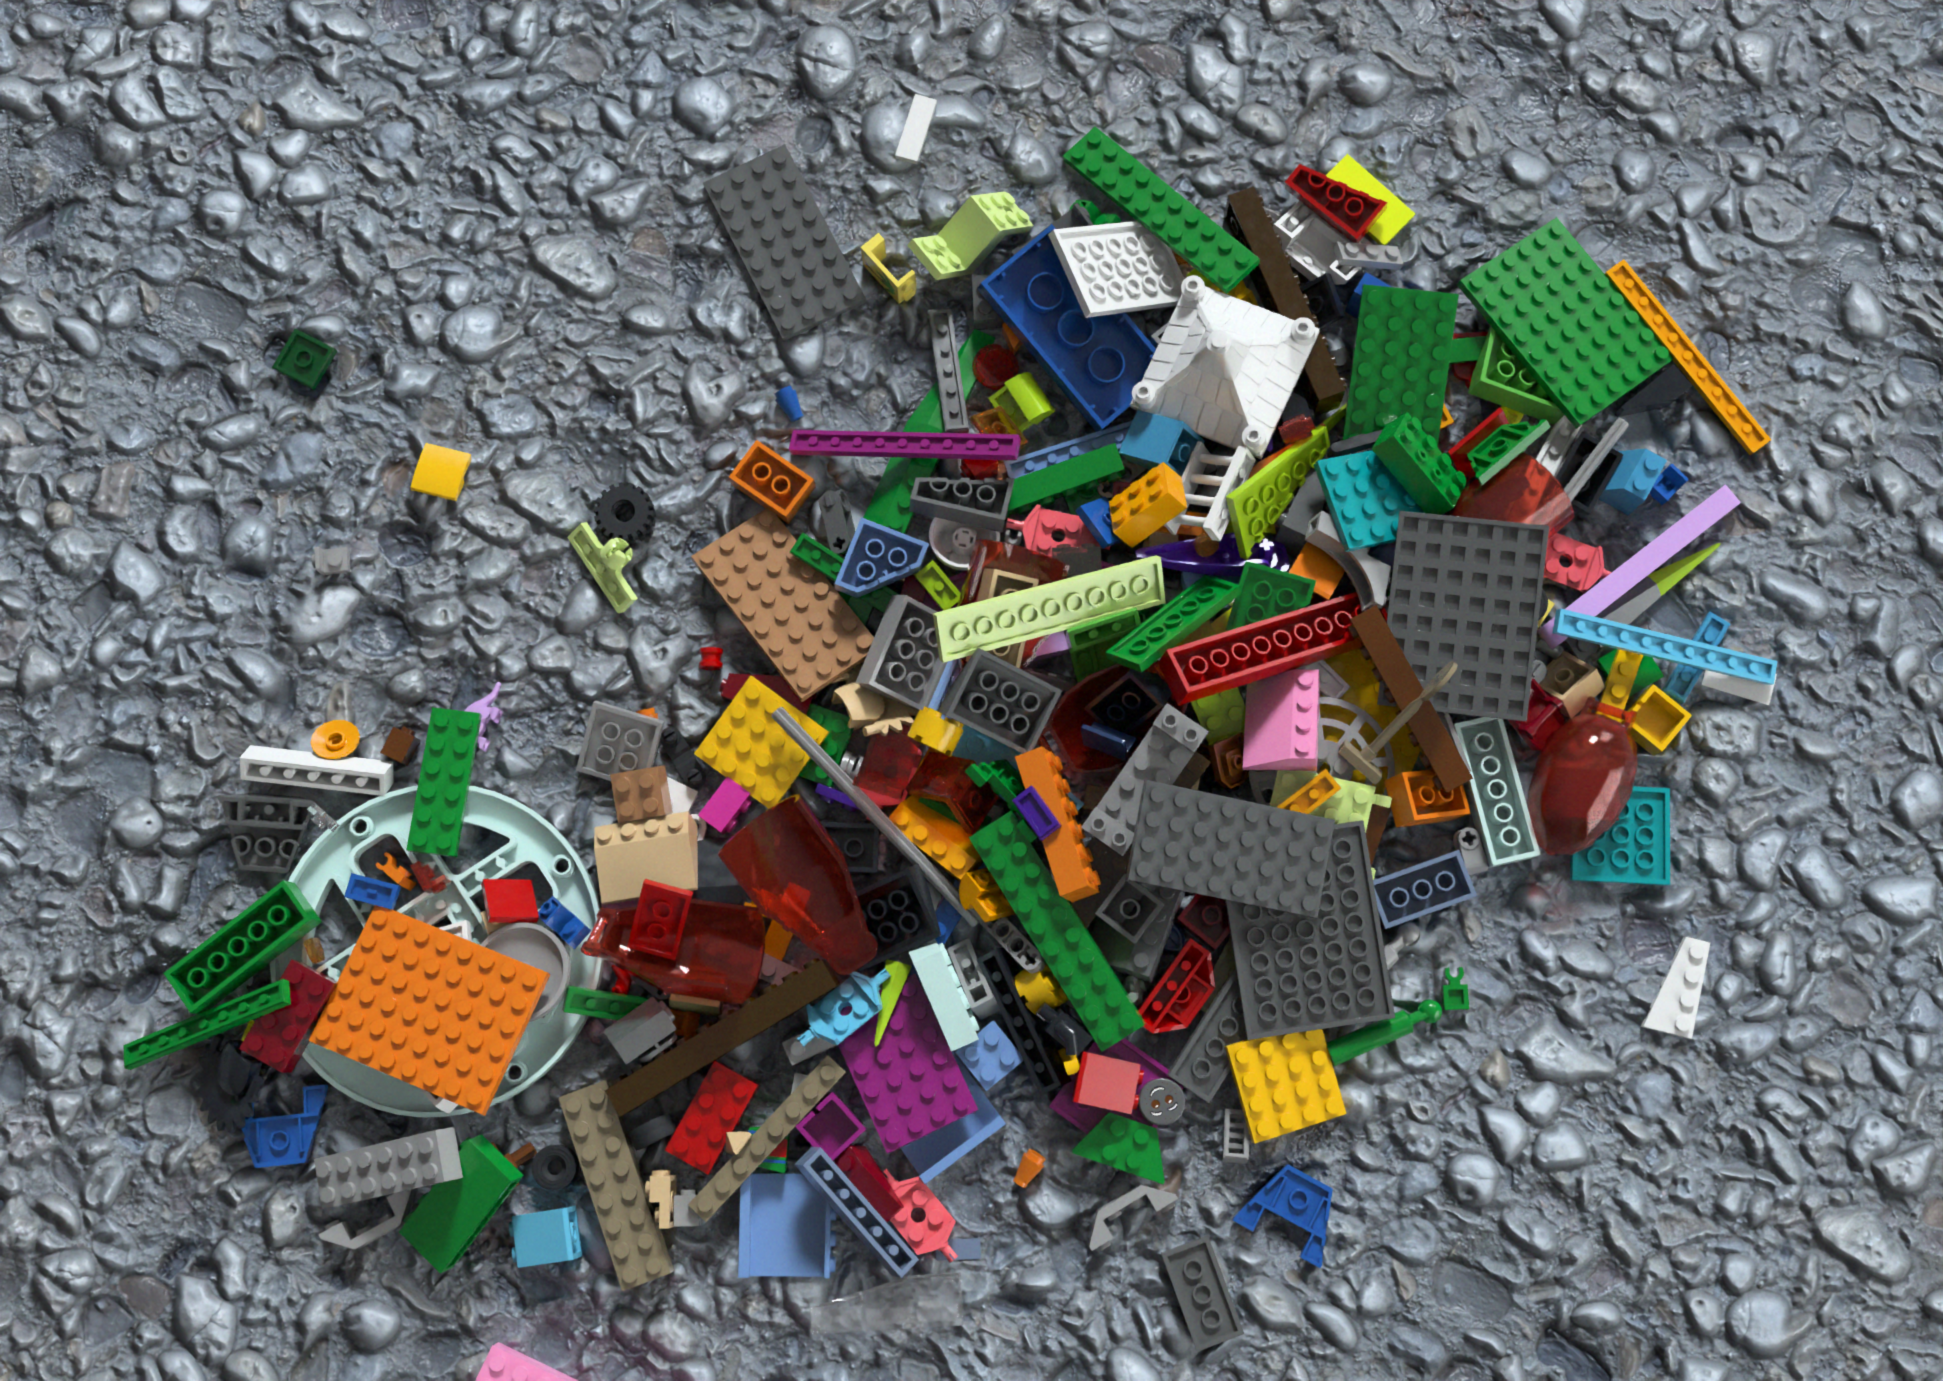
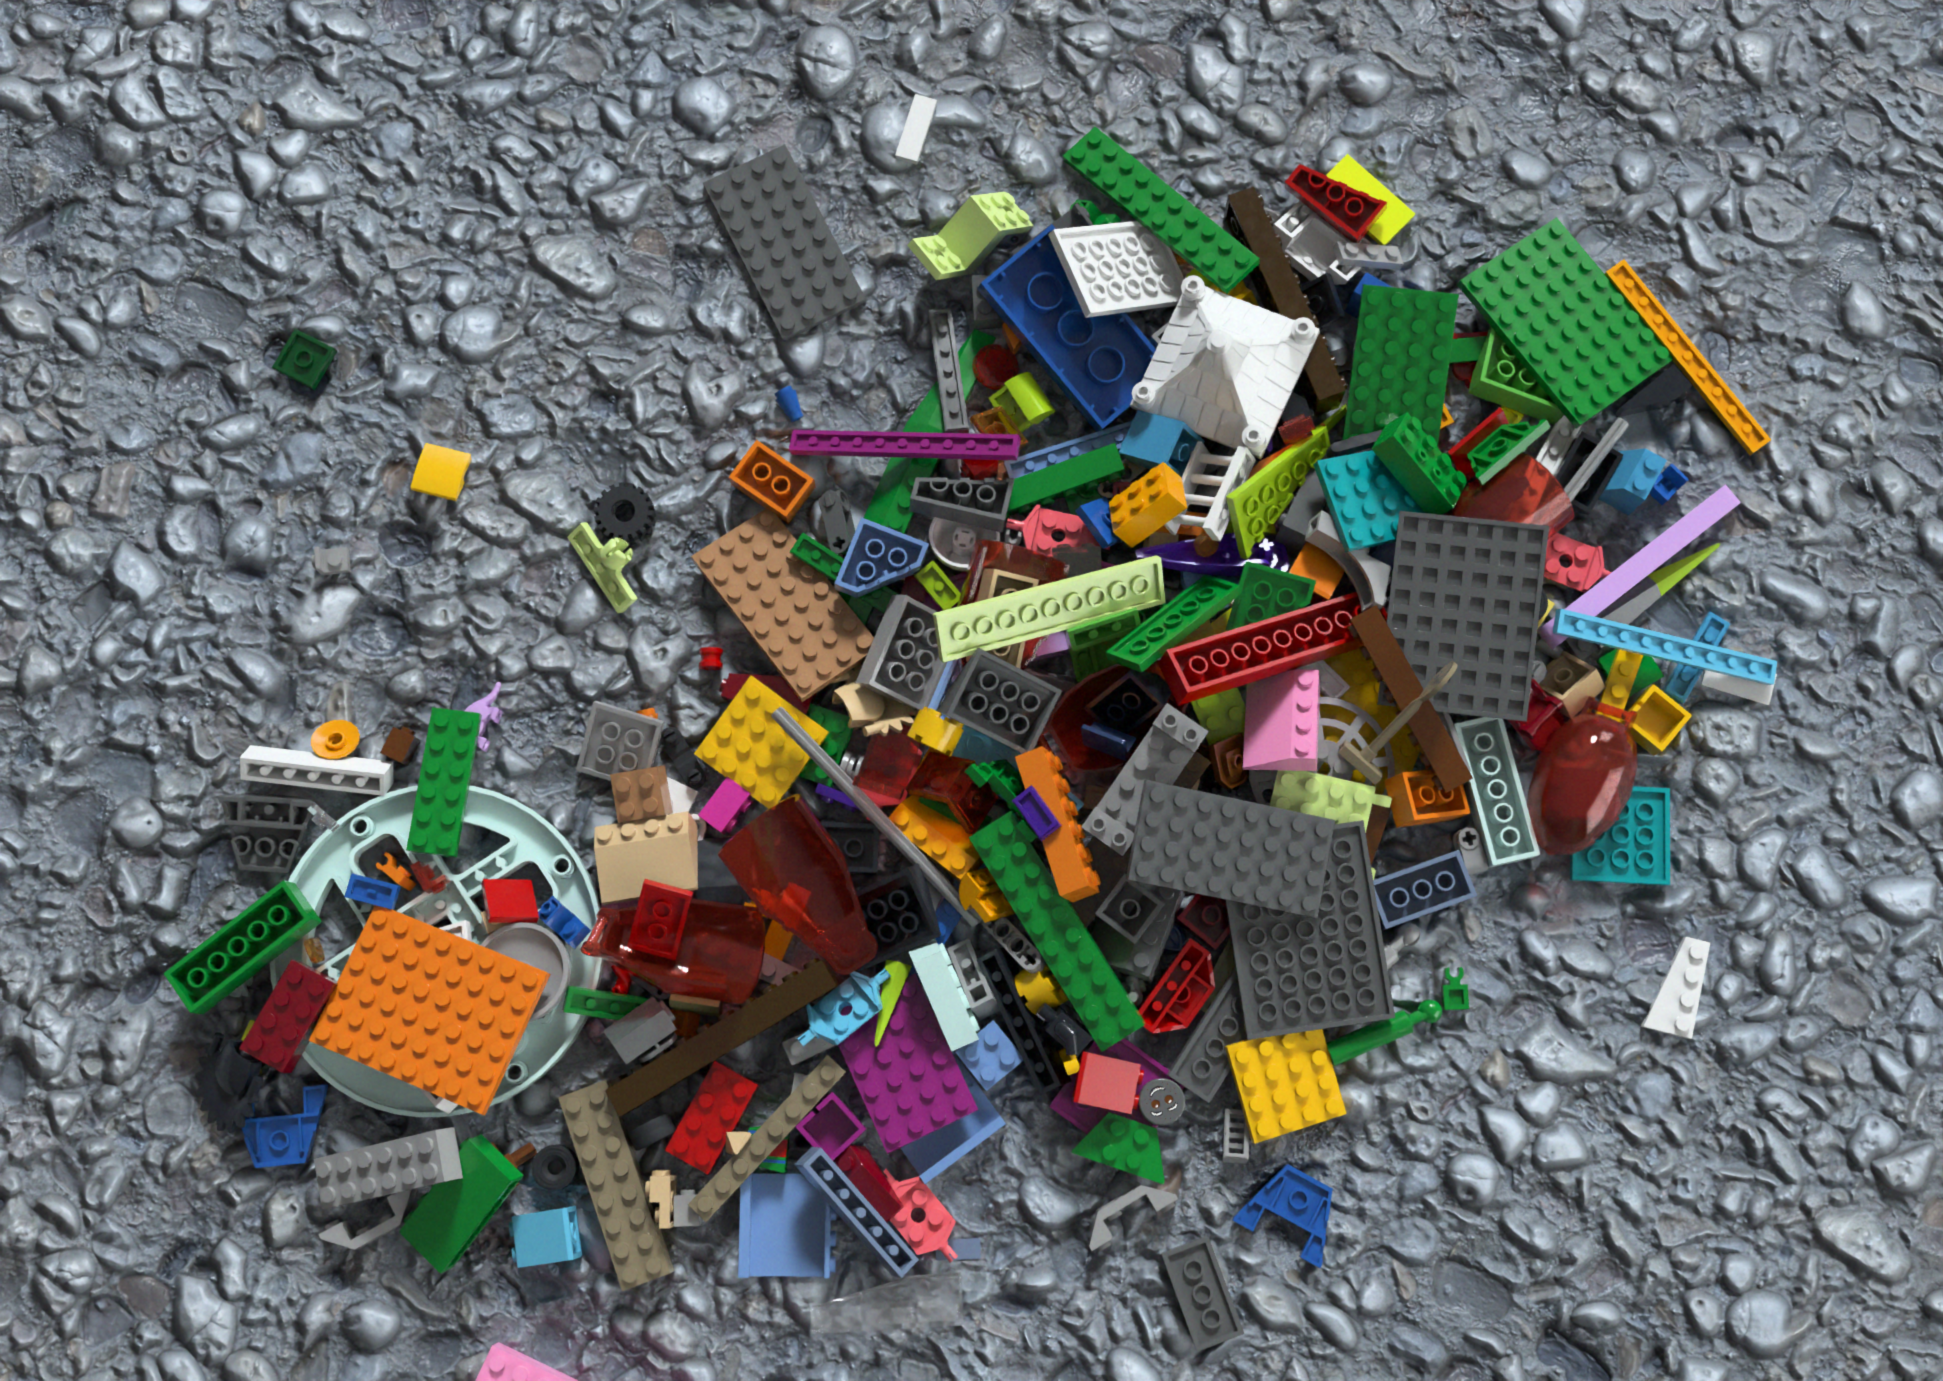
(207, 1024): green tile -> none
(872, 254): light yellow panel -> none
(1029, 1167): orange cone -> none
(1311, 794): light orange plate -> none

